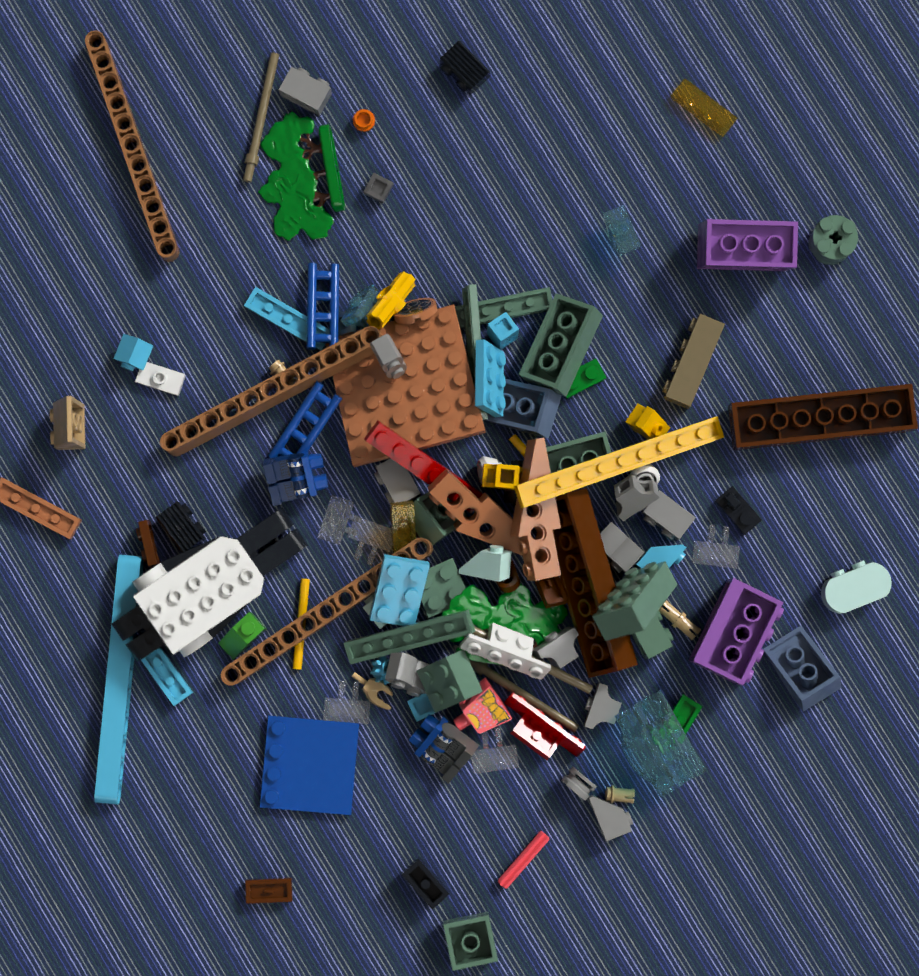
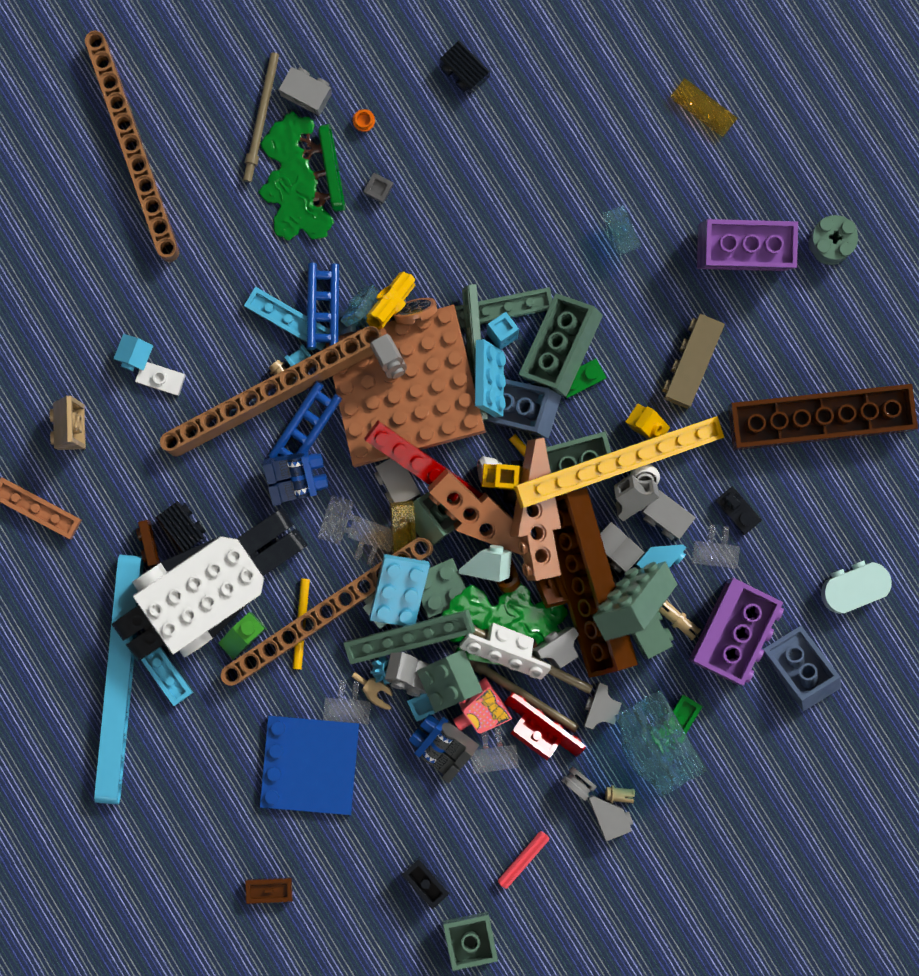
(297, 356): none -> medium azure bush

